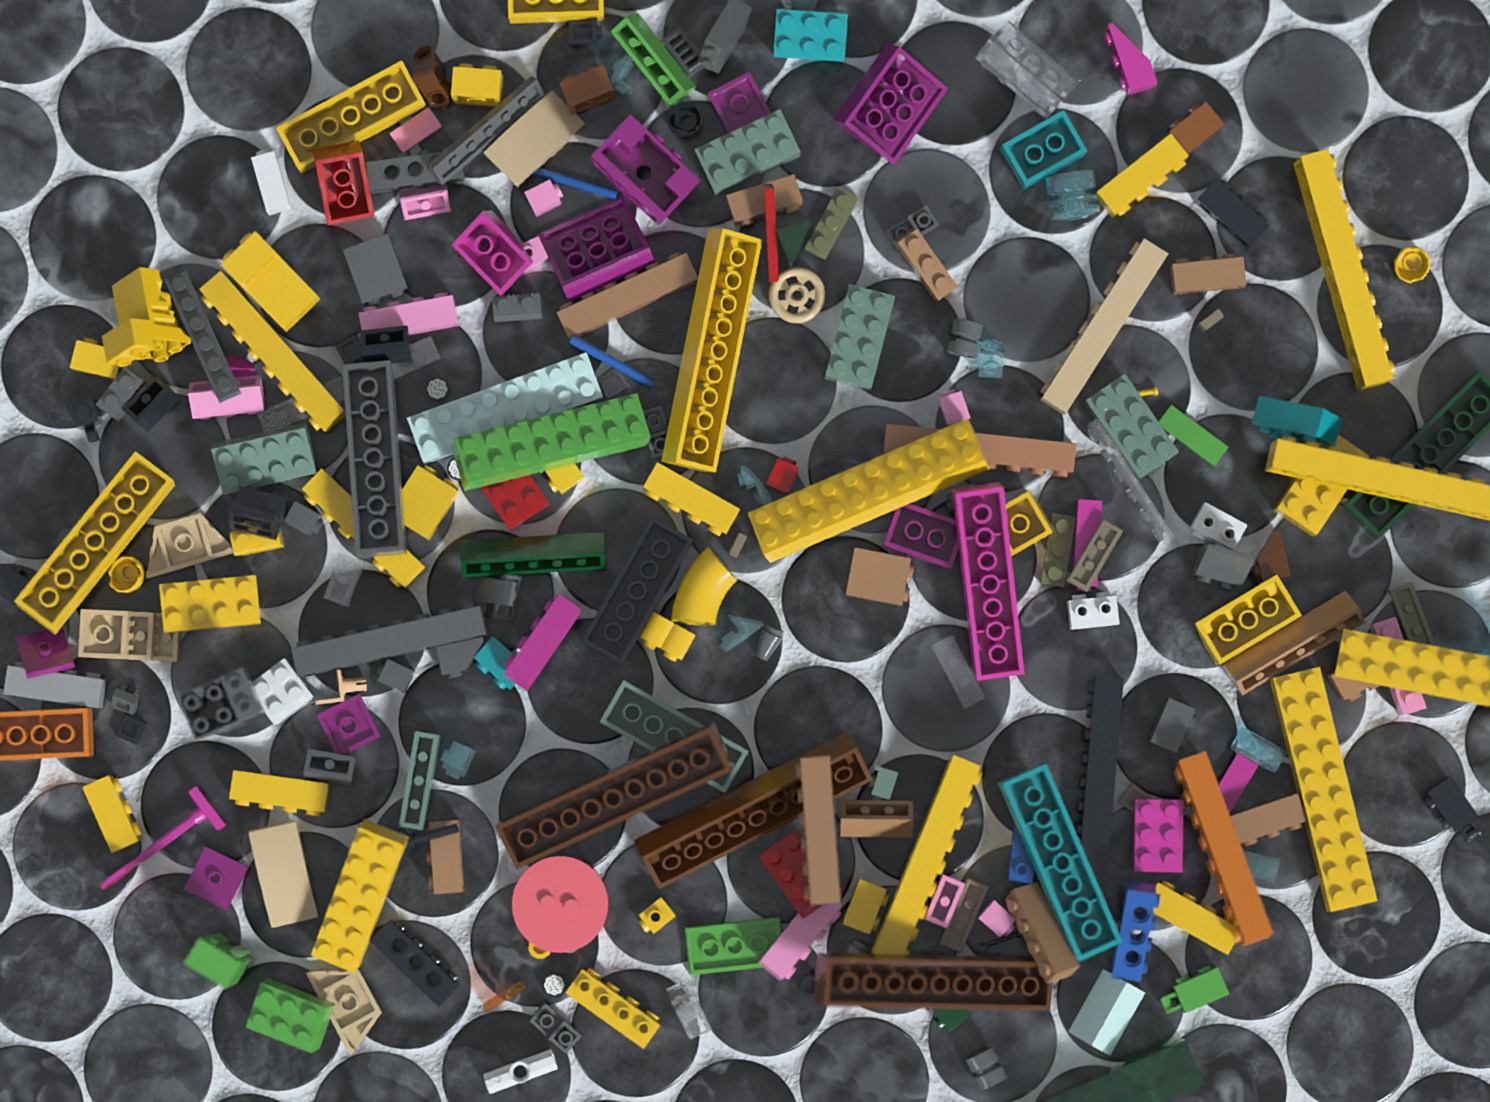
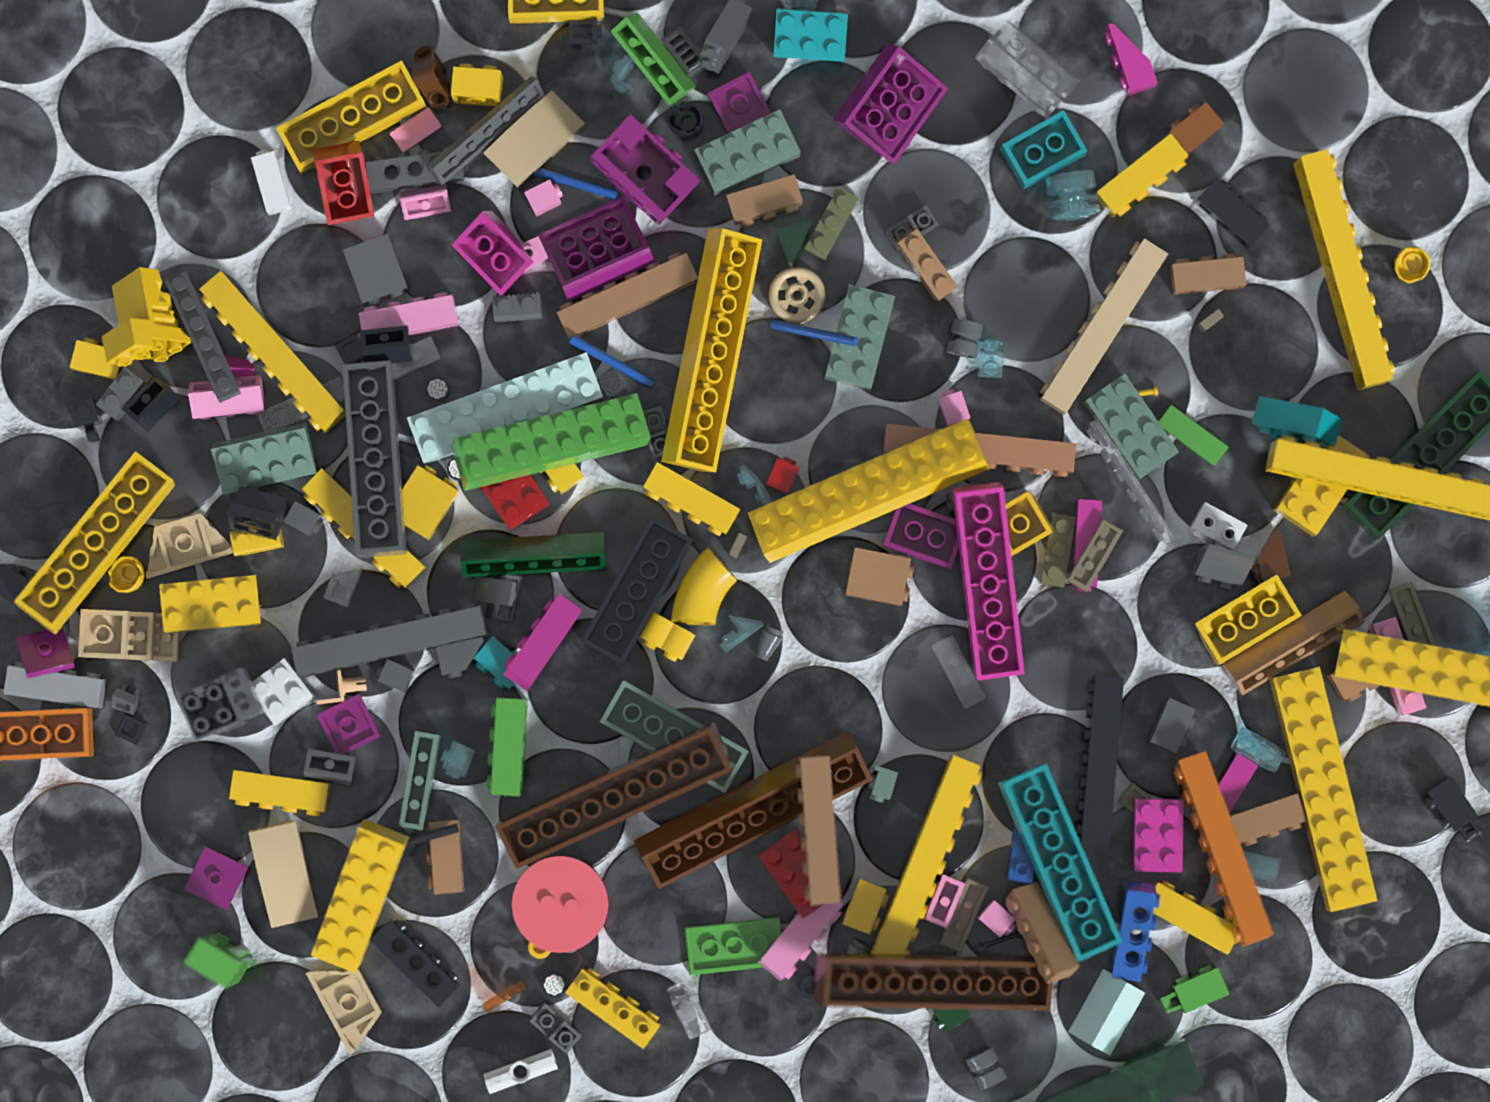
(113, 813): yellow brick -> none
(203, 811): dark pink piece -> none
(269, 280): yellow brick -> none
(290, 1015): bright green brick -> none
(508, 748): none -> bright green brick
(587, 89): dark orange brick -> none
(665, 912): yellow brick -> none
(771, 232): red tile -> none
(814, 332): none -> blue bar
(876, 818): medium nougat brick -> none
(1092, 610): white brick -> none

